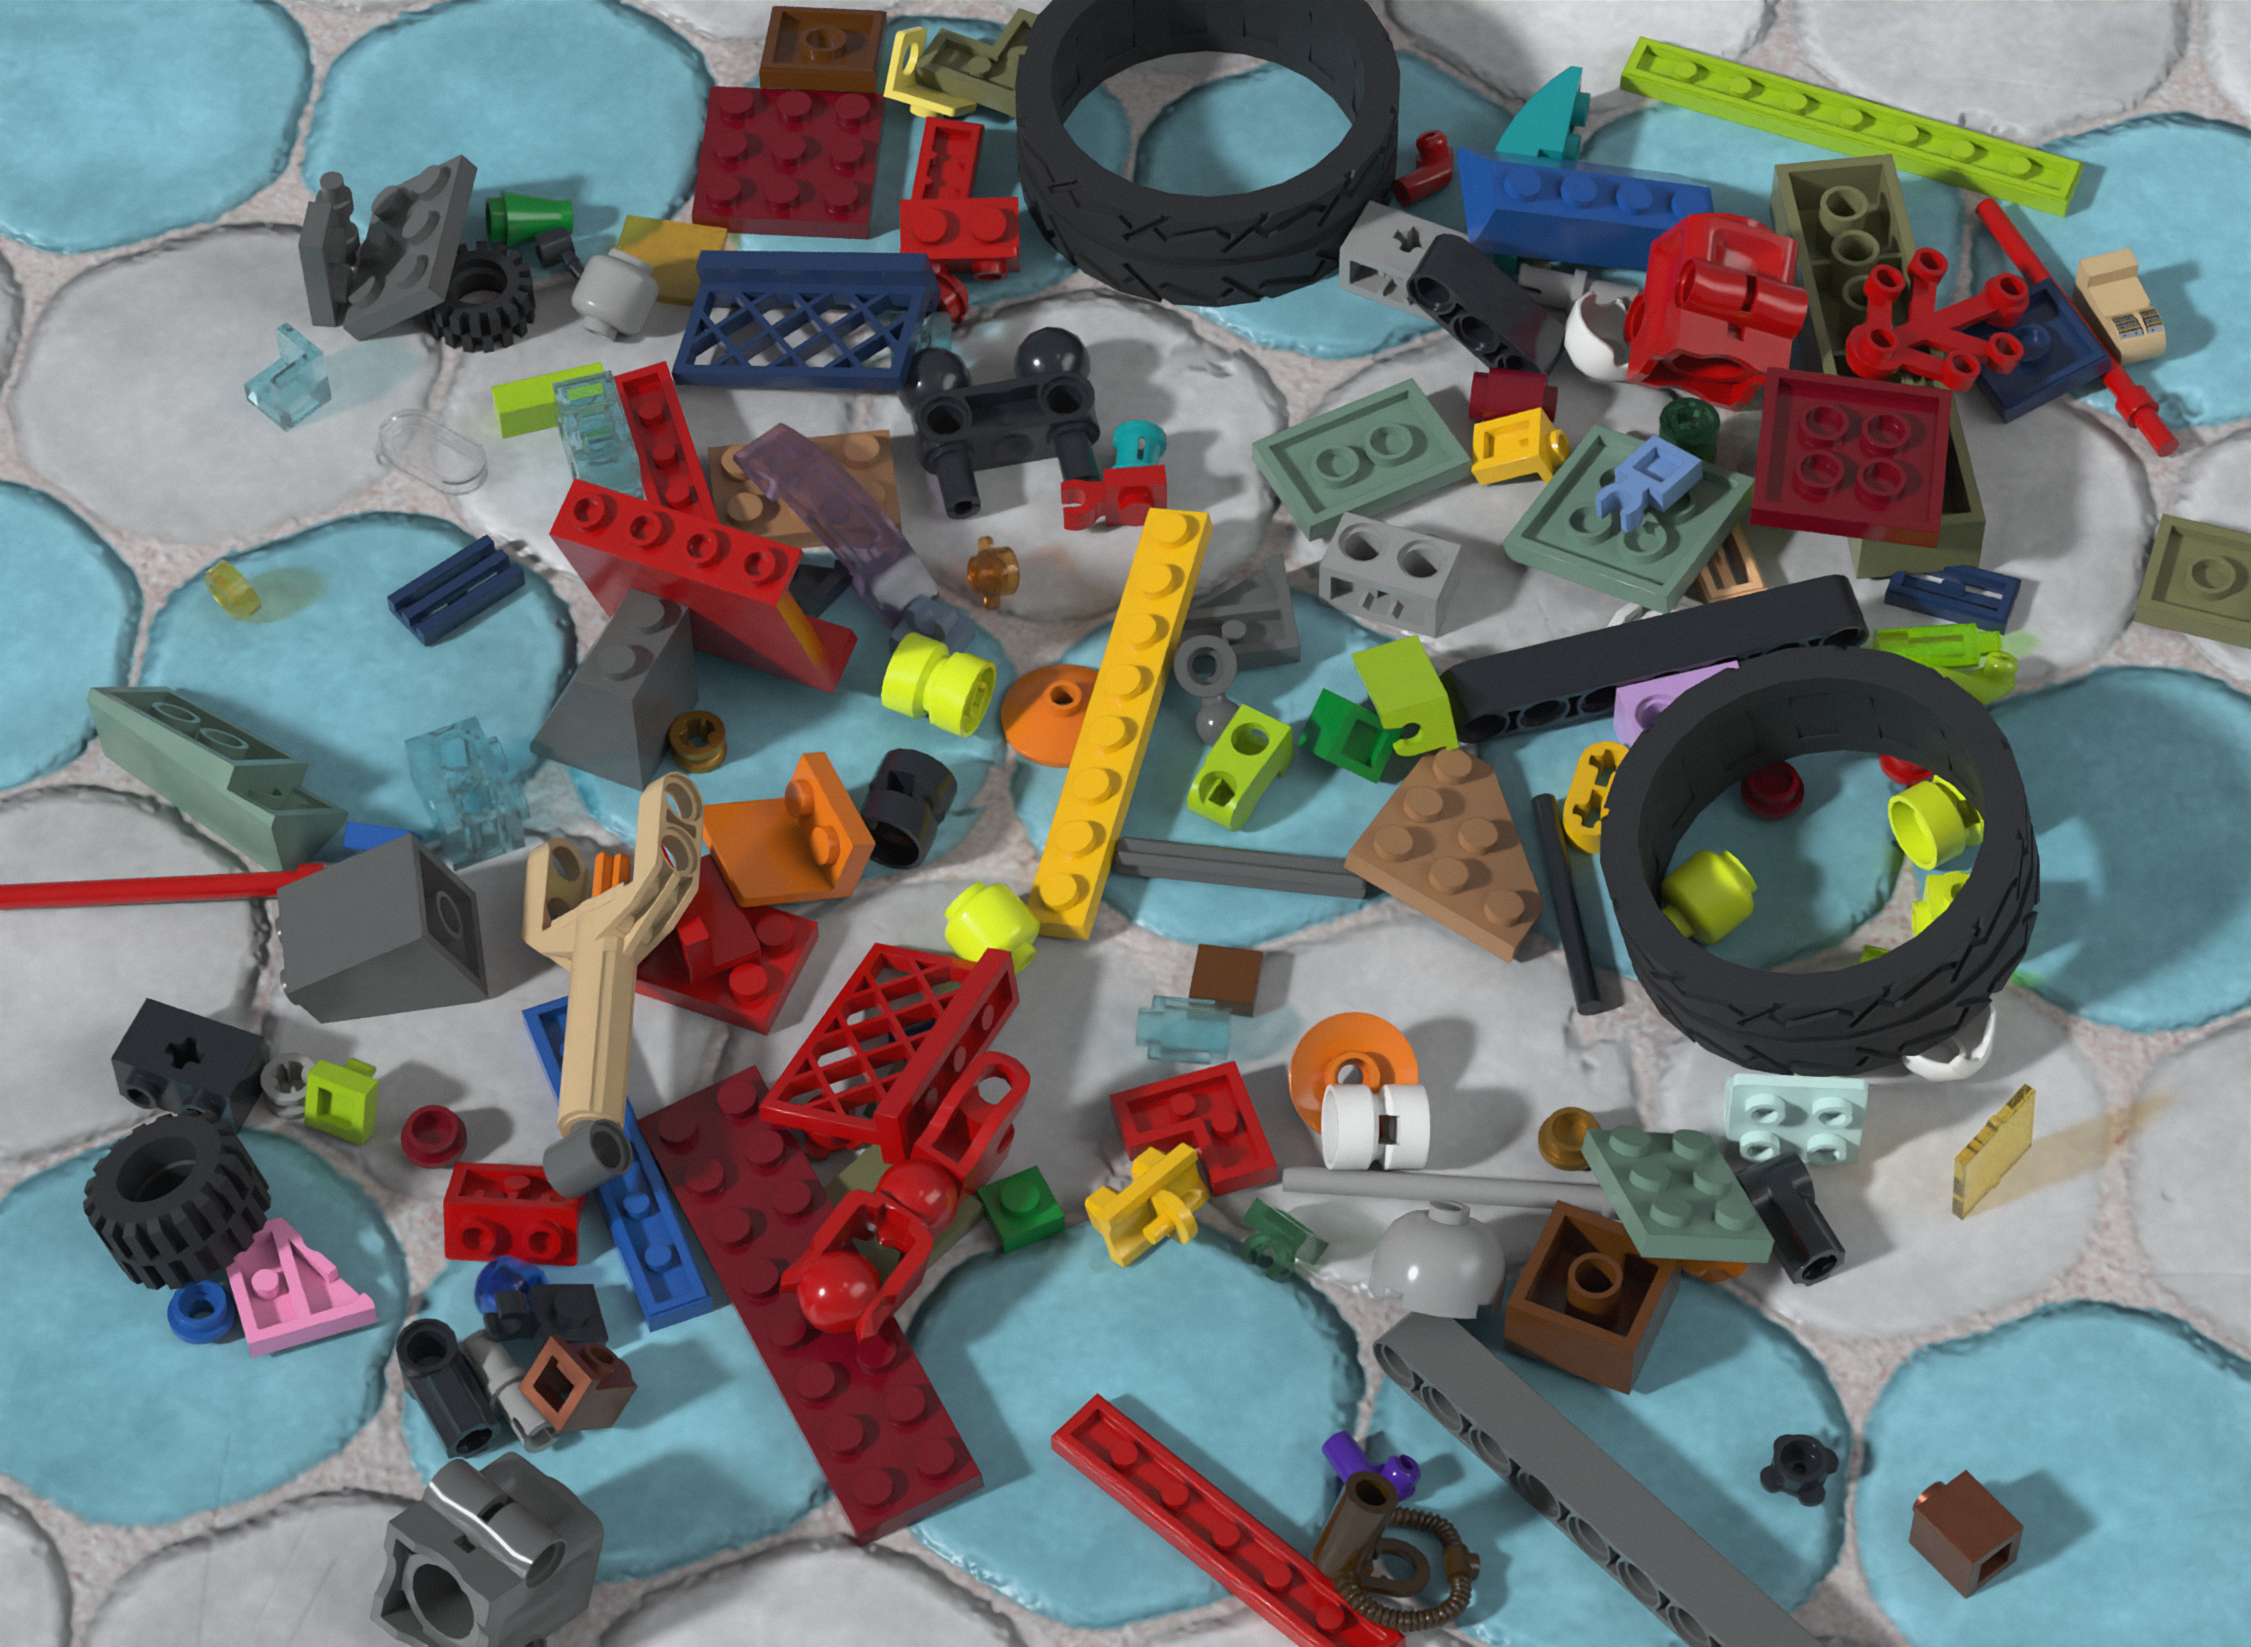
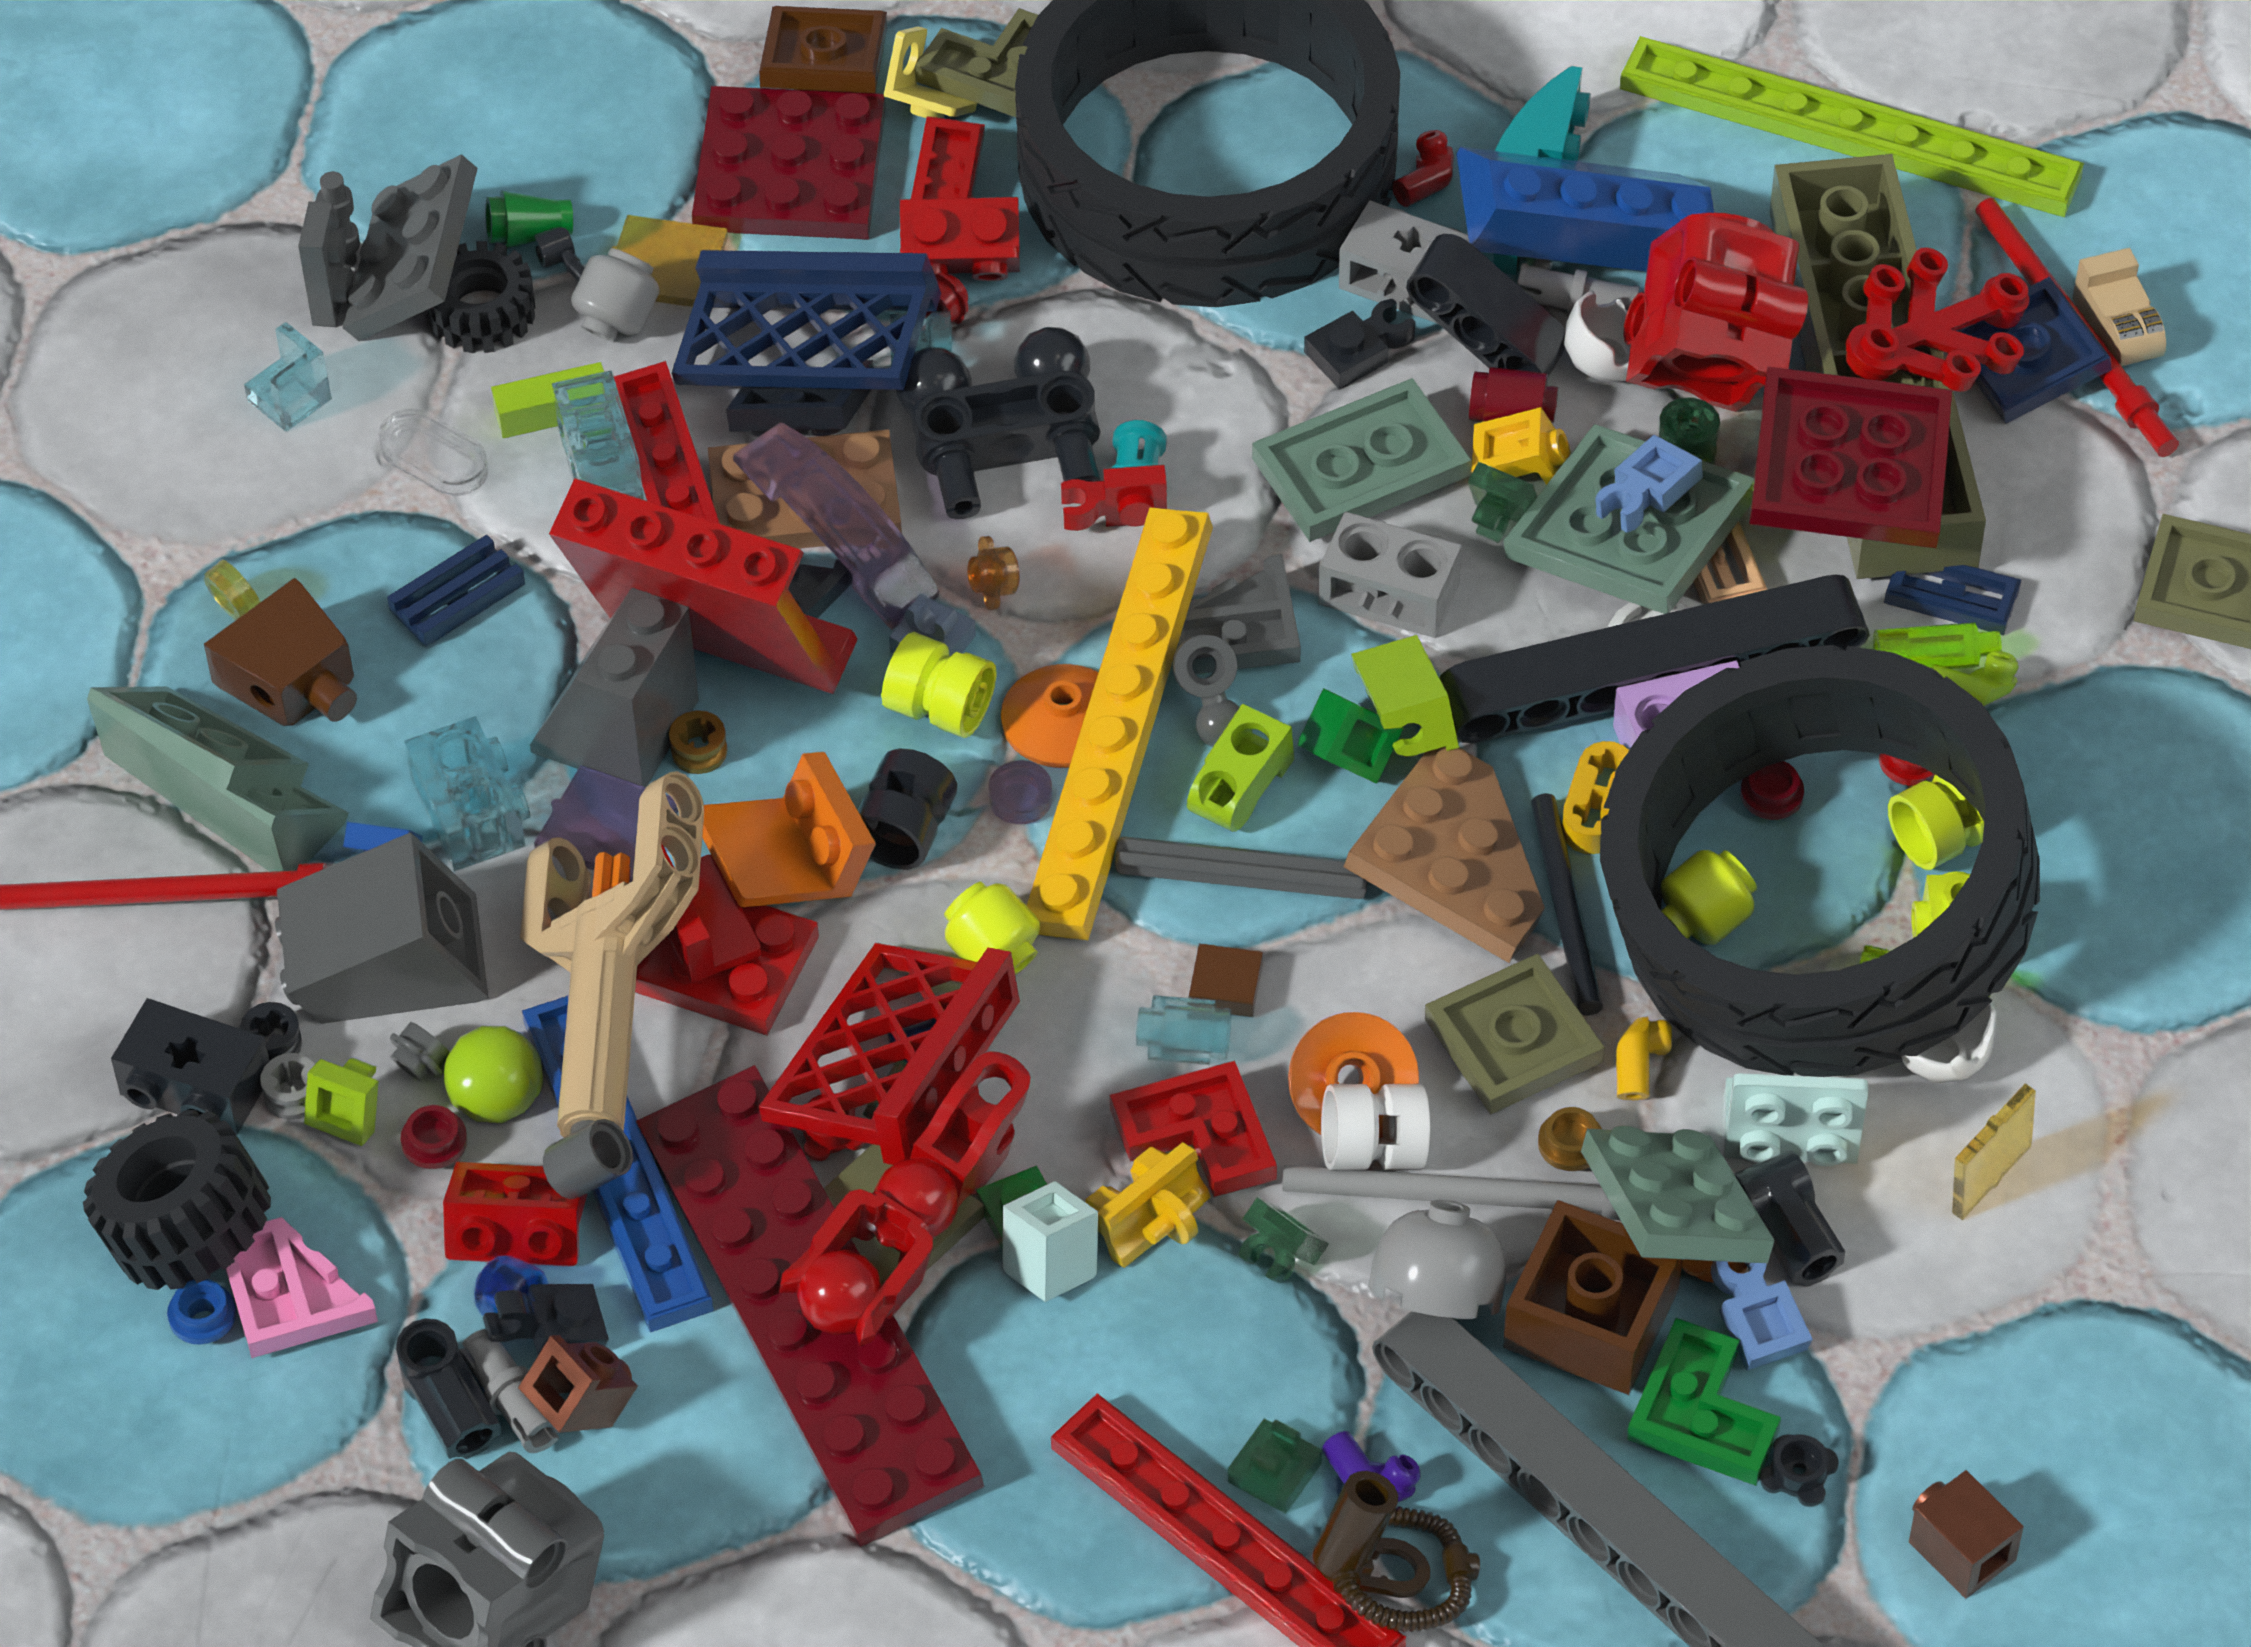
(270, 1015): none -> black bush
(284, 659): none -> reddish brown torso
(418, 1052): none -> dark grey plate
(493, 1074): none -> lime hair
(597, 816): none -> clear purple piece
(811, 409): none -> black wing
(1020, 792): none -> clear purple tile
(1050, 1241): none -> light aqua panel
(1275, 1465): none -> clear green tile
(1356, 347): none -> black plate
(1498, 500): none -> clear green tile
(1514, 1033): none -> olive plate
(1633, 1053): none -> yellow arm
(1687, 1415): none -> green plate
(1760, 1315): none -> medium blue plate

